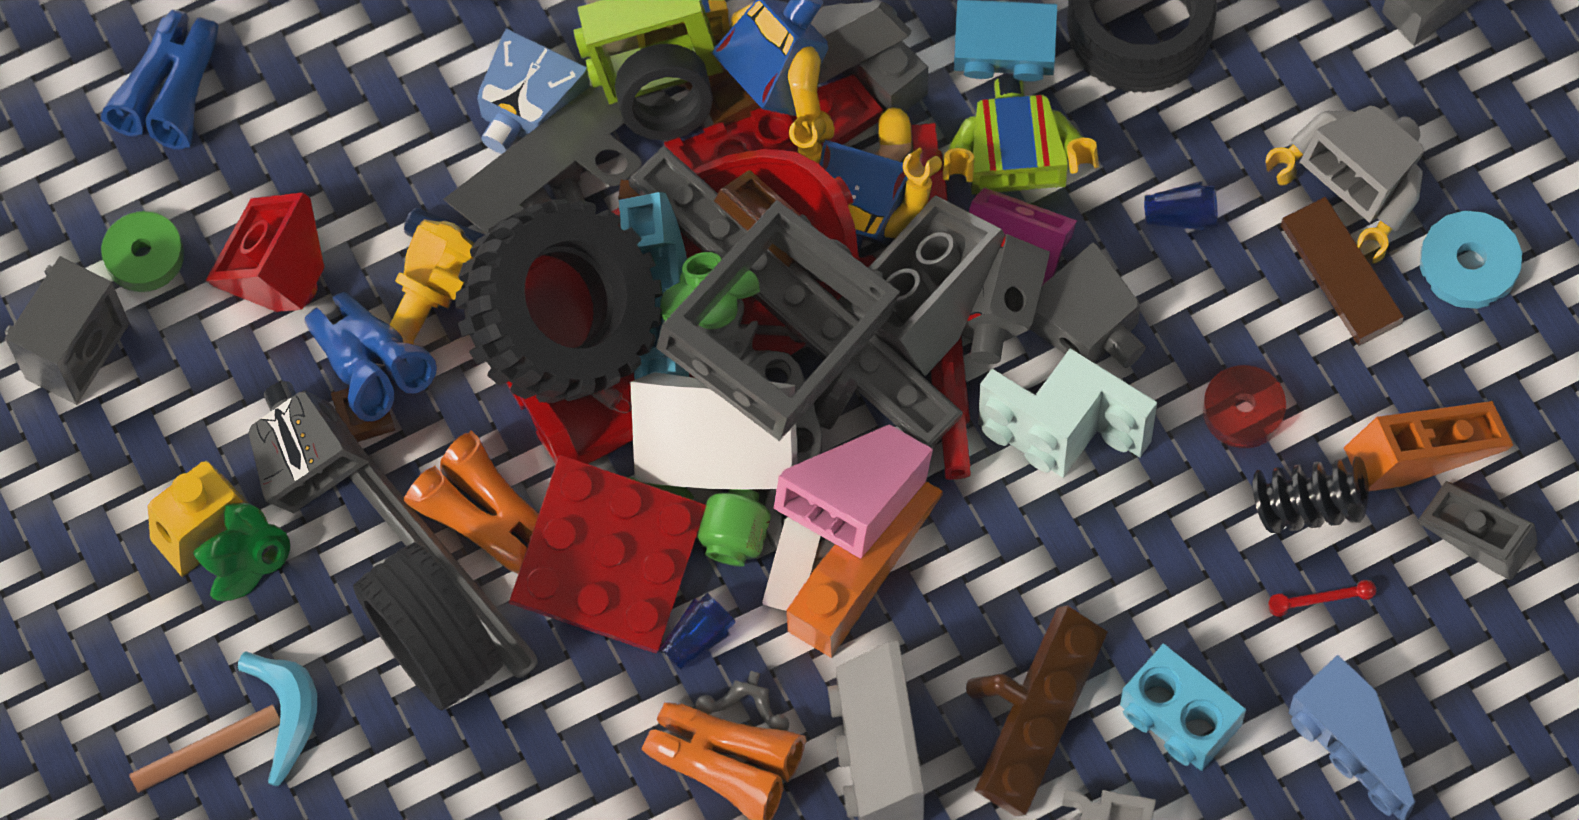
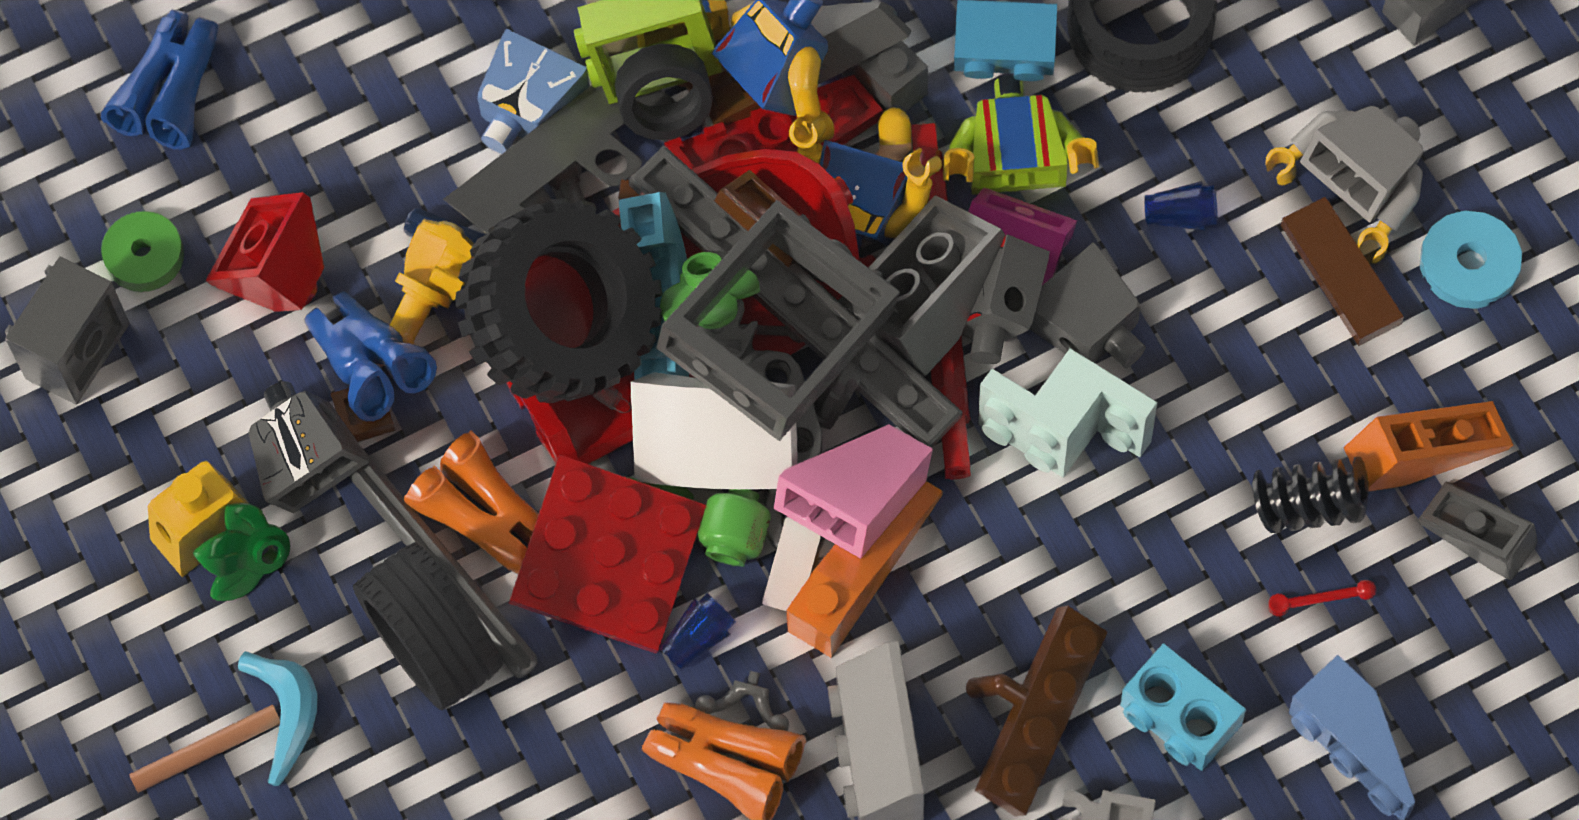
(1239, 427): clear red piece -> none

